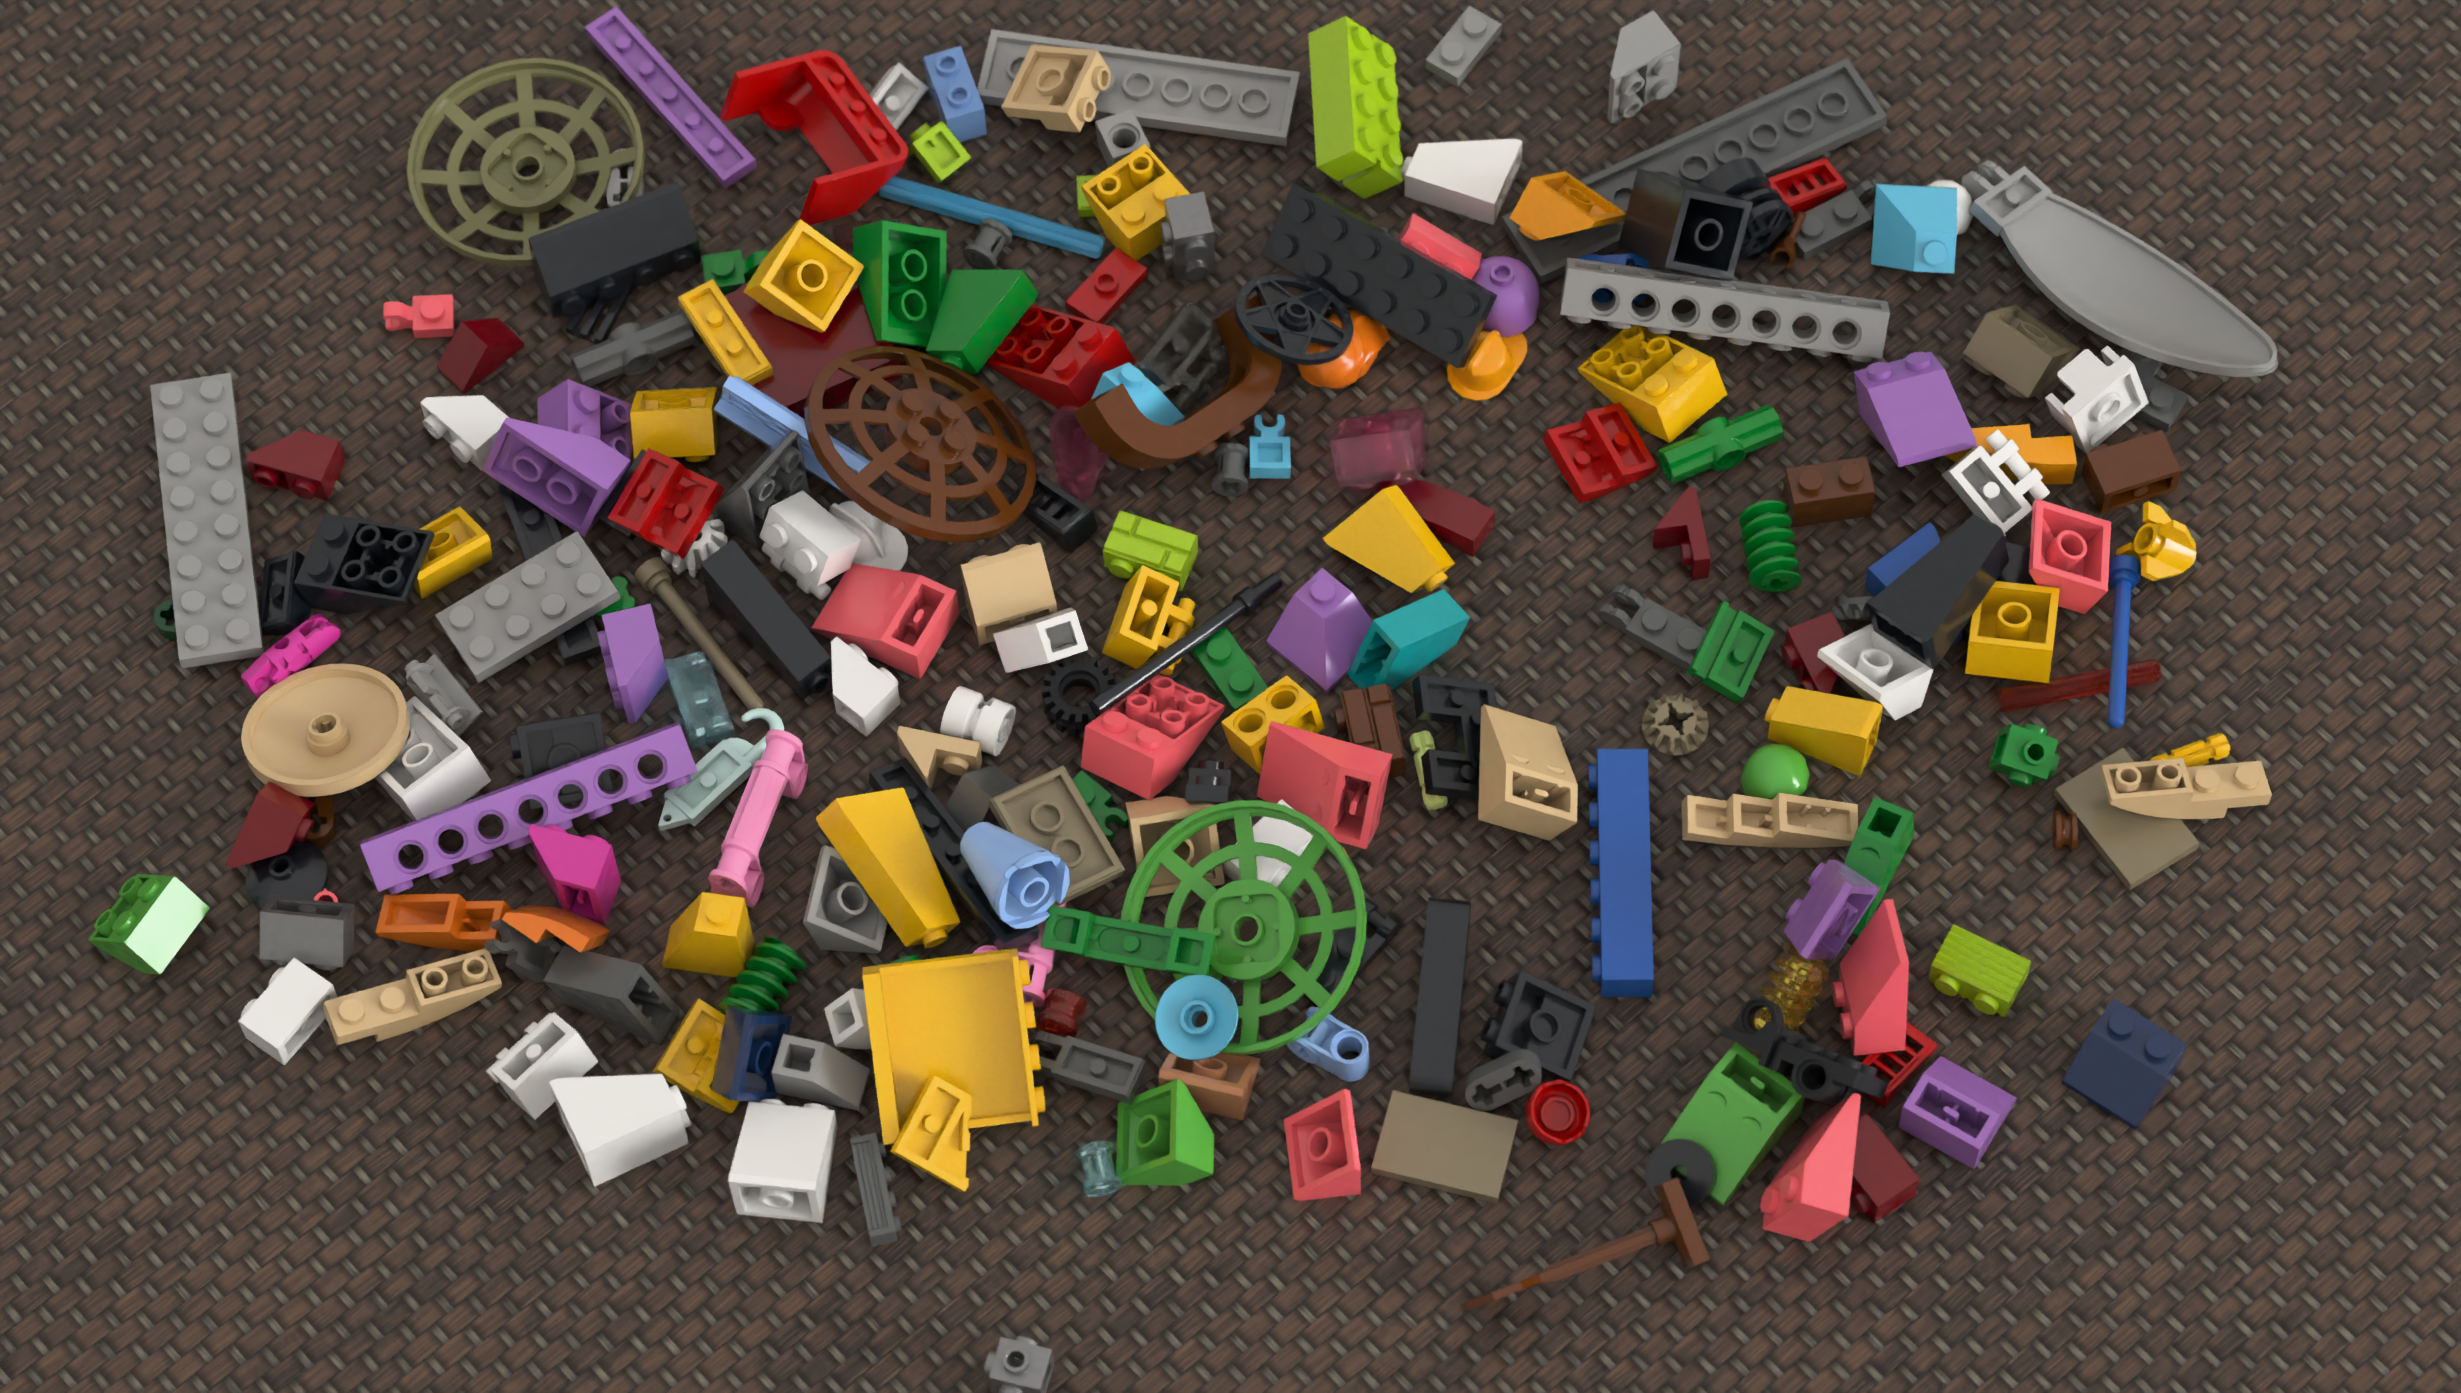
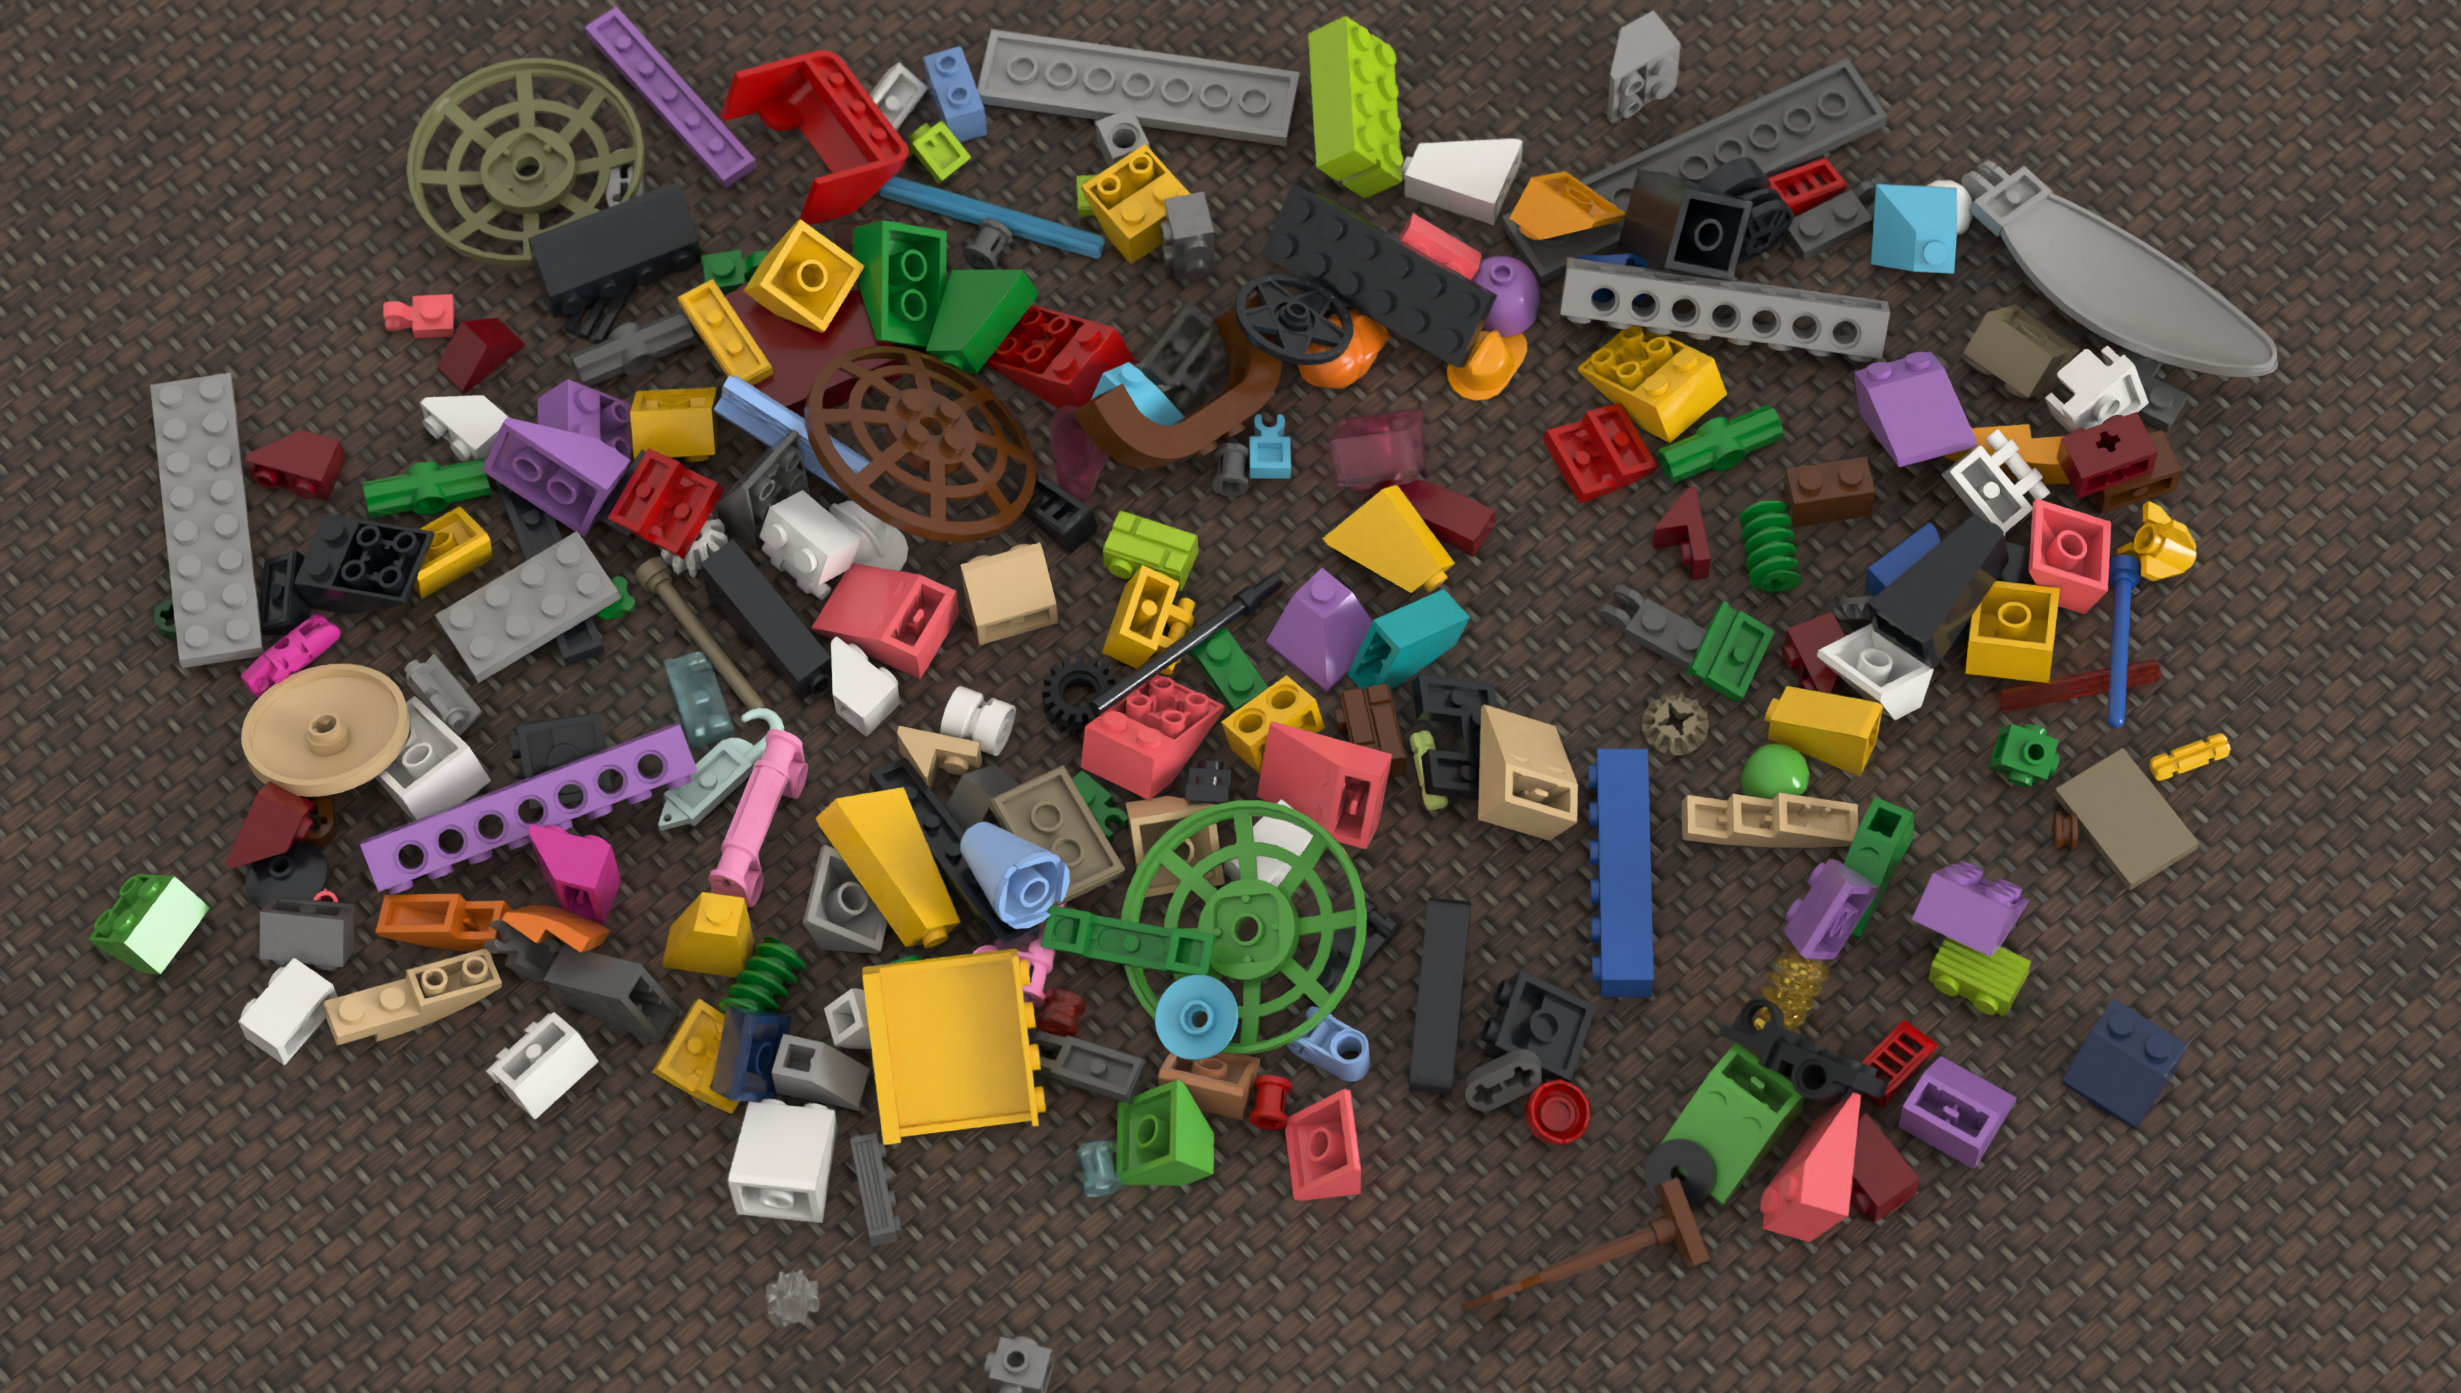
(426, 488): none -> green piece
(620, 1120): white slope -> none
(632, 659): medium lavender slope -> none
(789, 1287): none -> clear gear
(937, 1133): yellow wing -> none
(1040, 640): white slope -> none
(1058, 87): tan plate -> none
(1106, 287): red plate -> none
(1270, 1102): none -> red bush
(1444, 1146): dark tan tile -> none
(1463, 46): light grey plate -> none
(1788, 244): reddish brown hand -> none
(1874, 986): coral slope -> none
(1970, 907): none -> medium lavender slope
(2106, 454): none -> dark red brick
(2182, 792): tan slope -> none

